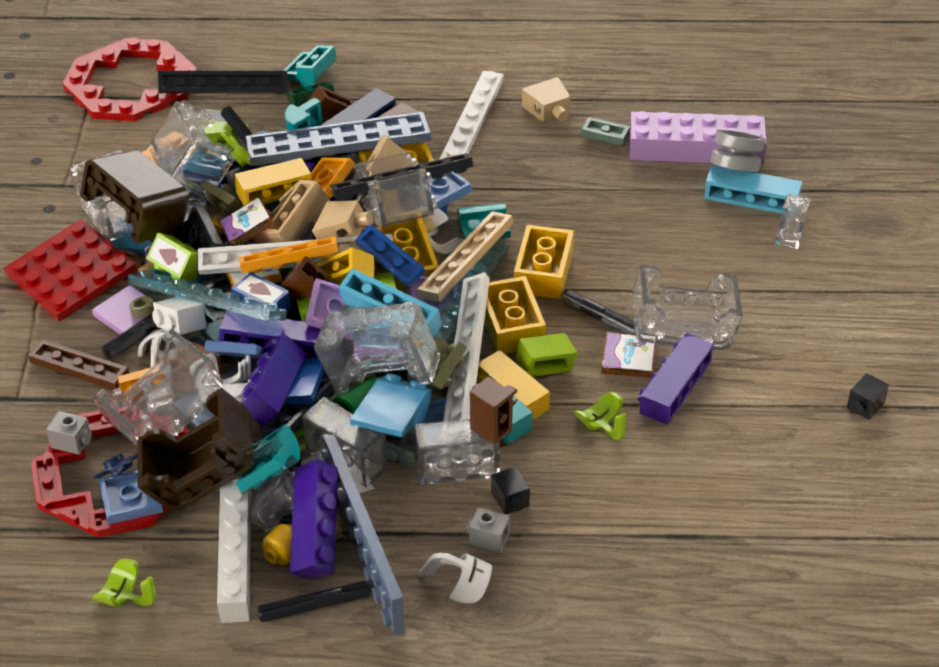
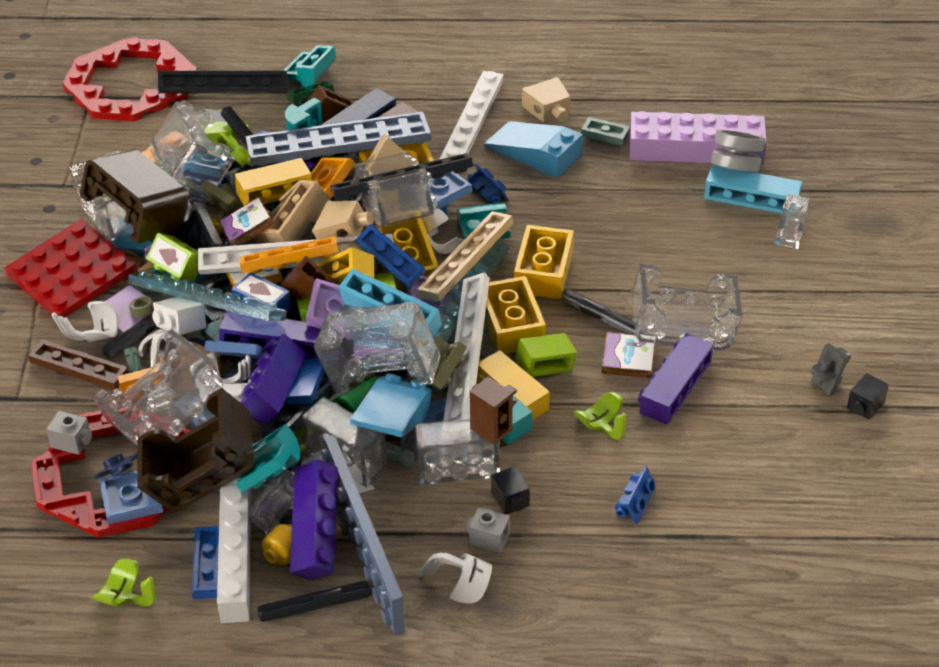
(100, 313): none -> white helmet
(132, 359): none -> sand green axle
(205, 562): none -> blue tile
(492, 190): none -> blue hinge
(538, 145): none -> dark azure slope
(636, 495): none -> blue hinge
(829, 369): none -> dark grey hips

